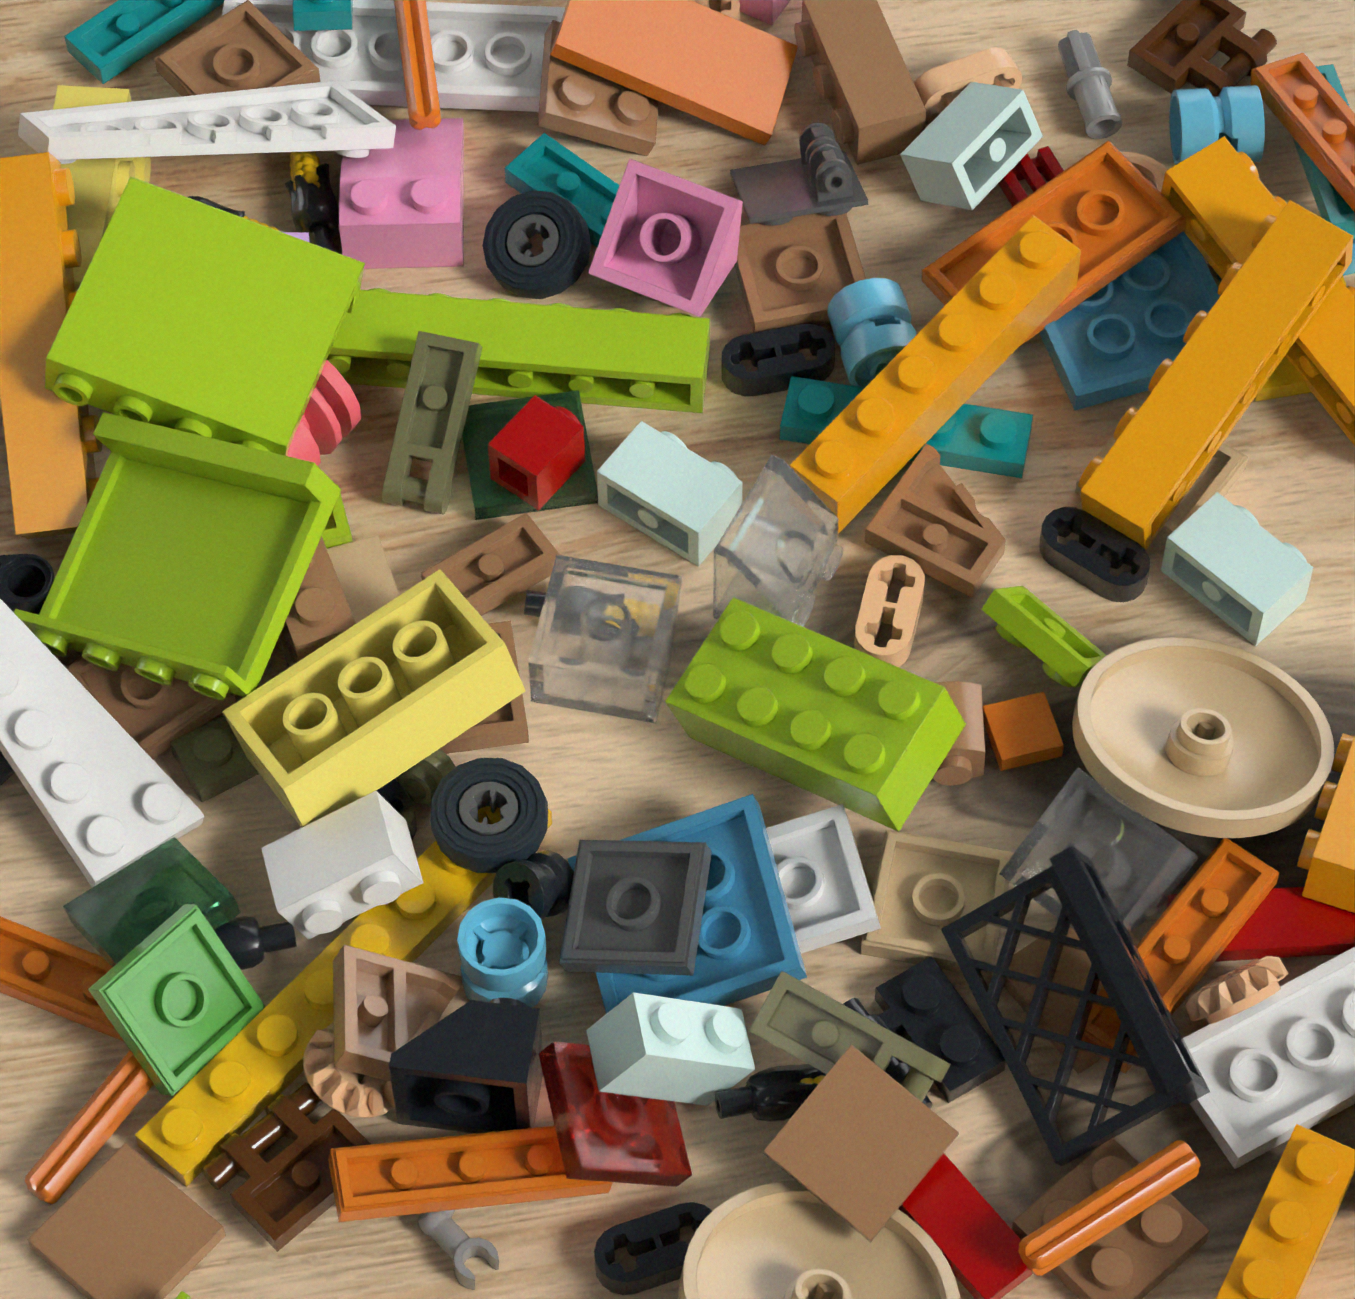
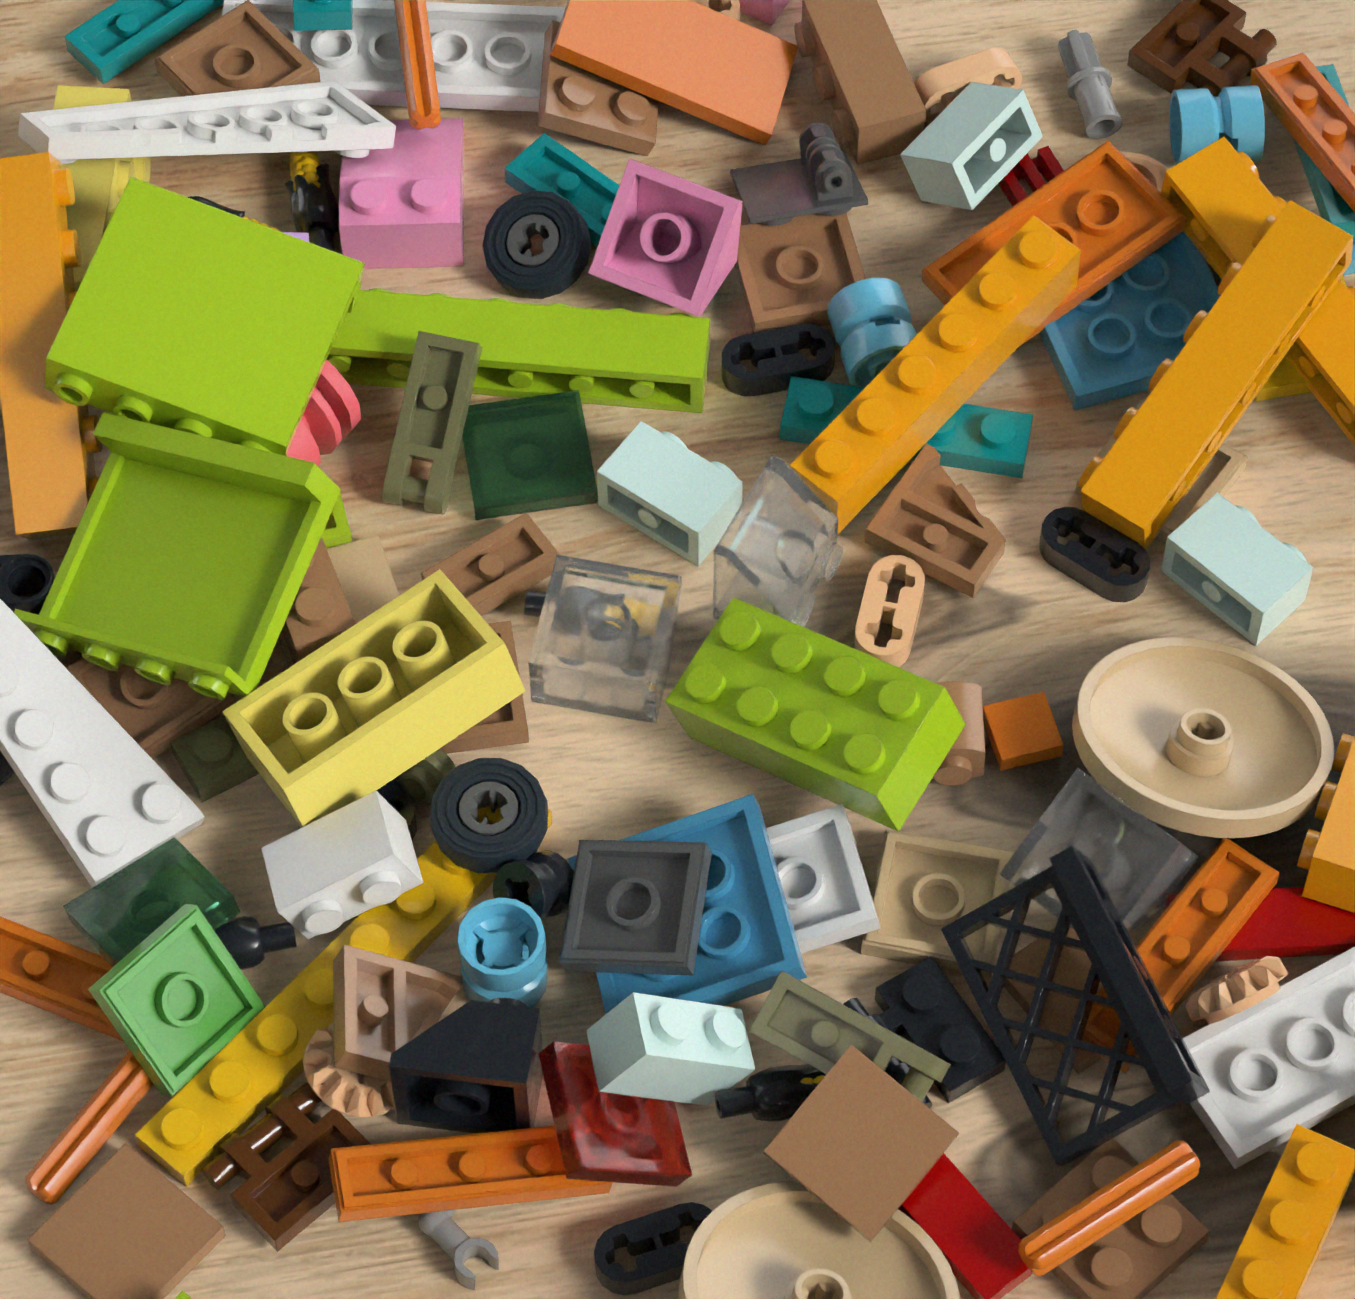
(537, 451): red brick -> none
(1033, 625): lime plate -> none

